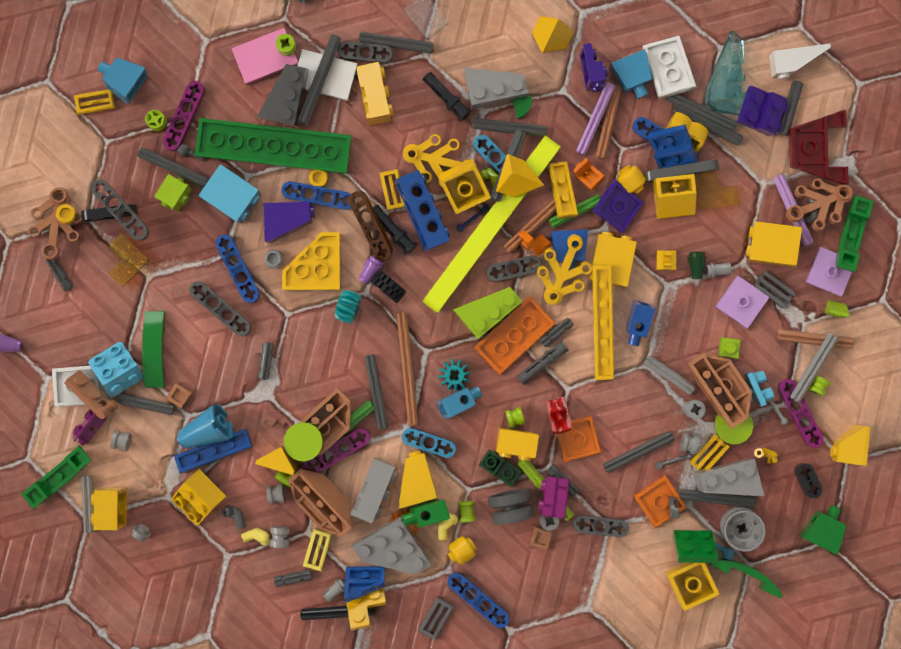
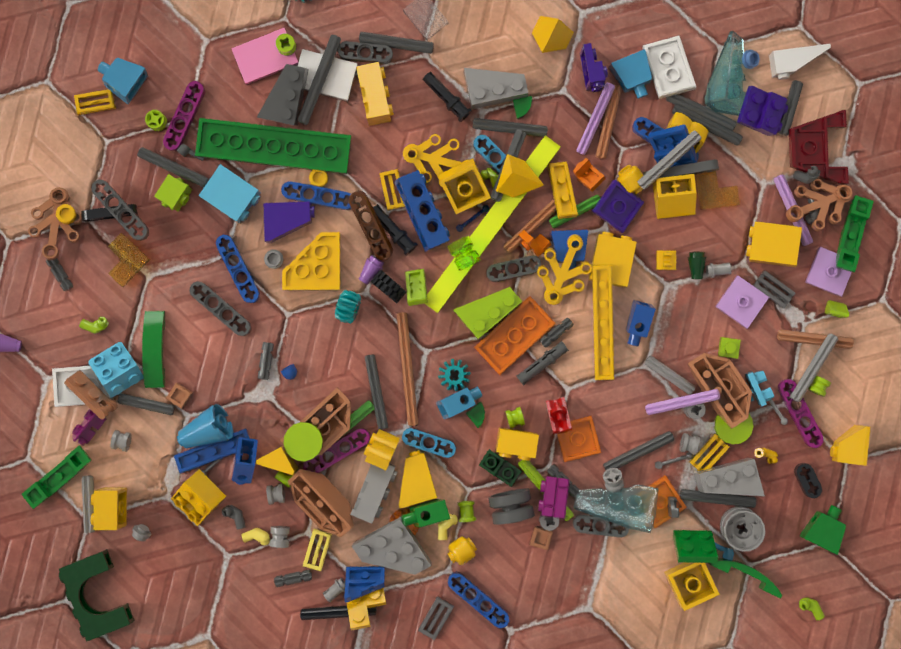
(92, 622): none -> dark green arch
(95, 327): none -> lime arm
(244, 469): none -> blue torso
(289, 372): none -> blue hinge
(382, 449): none -> yellow brick
(416, 287): none -> lime plate
(461, 246): none -> clear neon green wheel
(477, 414): none -> green tile
(614, 475): none -> light grey wheel
(630, 507): none -> clear light blue wedge
(673, 156): none -> light grey axle
(682, 402): none -> lavender axle
(750, 59): none -> medium blue plate
(808, 177): none -> dark grey arm
(812, 605): none -> lime arm

